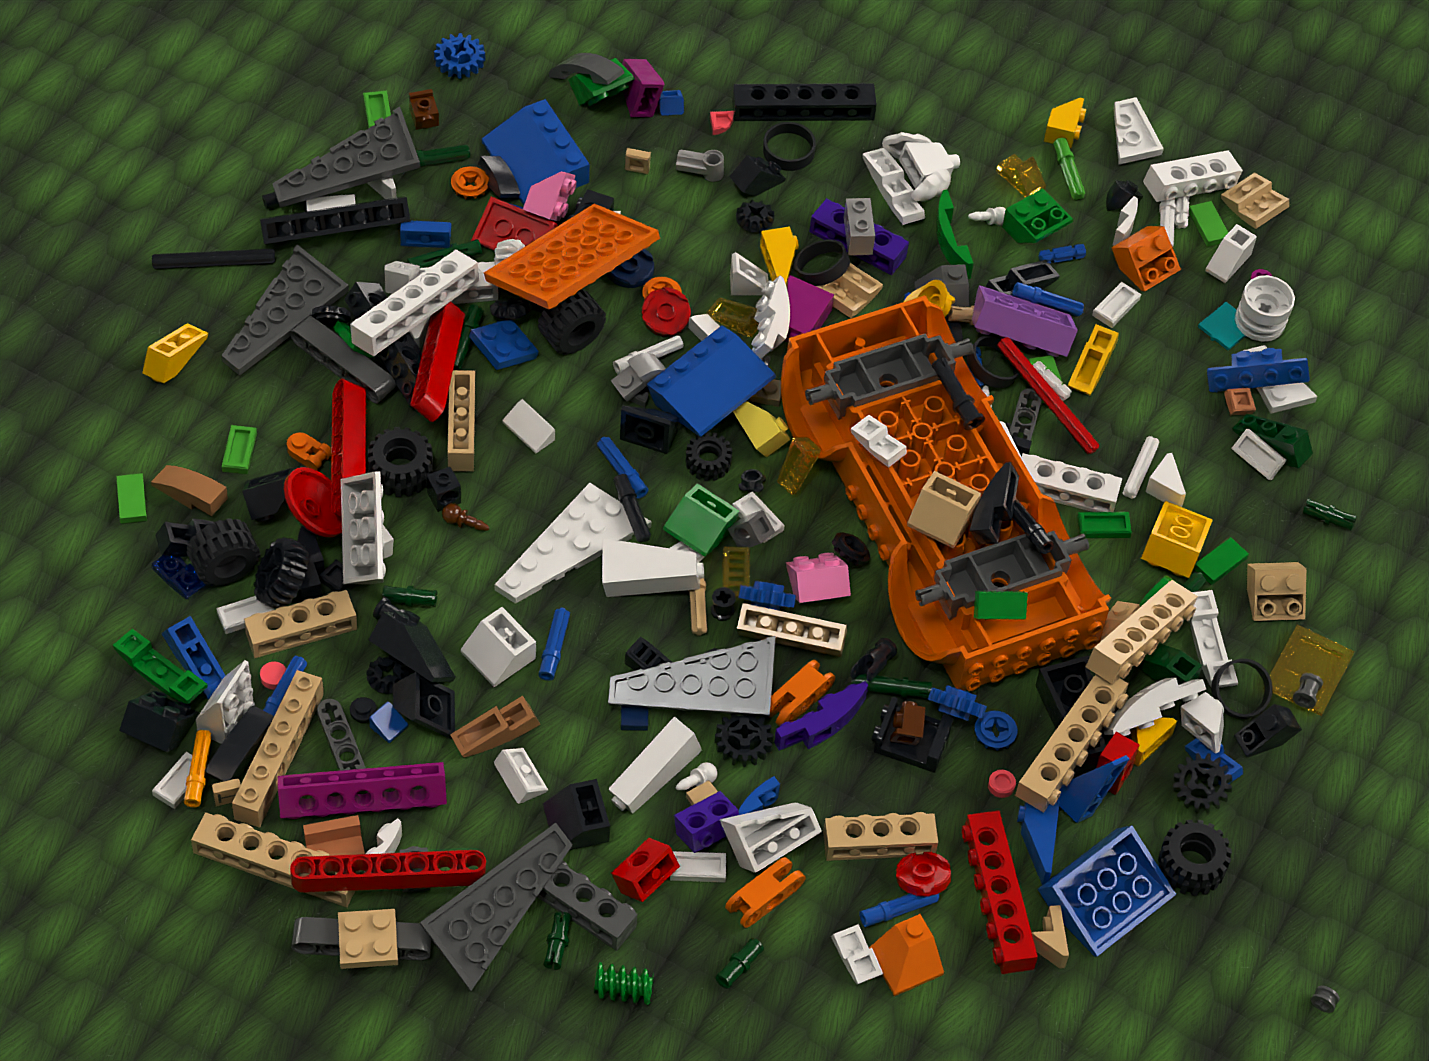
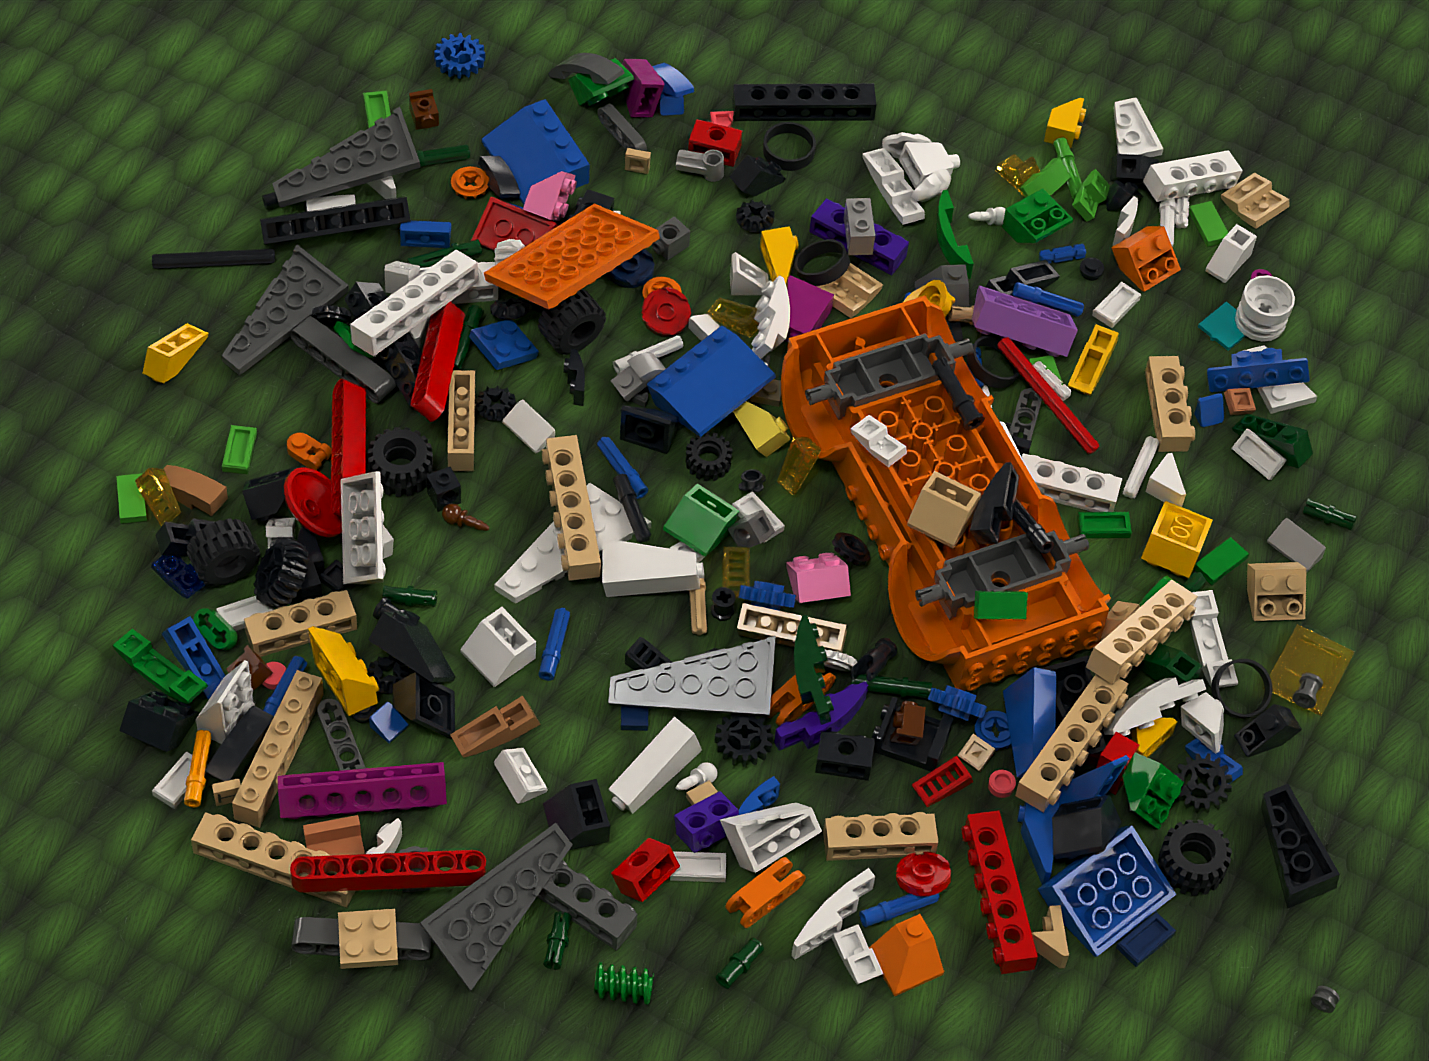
(148, 484): none -> clear yellow slope
(219, 625): none -> green beam
(257, 667): none -> reddish brown brick
(280, 528): none -> white slope
(343, 670): none -> yellow slope
(498, 411): none -> black gear
(566, 452): none -> tan brick
(576, 376): none -> black slope
(620, 128): none -> dark grey beam
(673, 238): none -> dark grey brick
(675, 82): none -> slope
(712, 136): none -> red brick
(809, 667): none -> dark green slope
(830, 915): none -> white slope
(832, 762): none -> black brick
(839, 661): none -> white gear
(947, 790): none -> red slope
(976, 752): none -> tan tile
(1030, 715): none -> blue slope
(1049, 179): none -> bright green slope
(1084, 827): none -> black slope
(1090, 194): none -> bright green slope
(1091, 268): none -> black plate
(1130, 167): none -> black slope
(1146, 939): none -> dark blue tile
(1150, 789): none -> green slope
(1169, 404): none -> tan brick
(1210, 410): none -> blue slope
(1296, 544): none -> light grey slope
(1298, 852): none -> black wedge

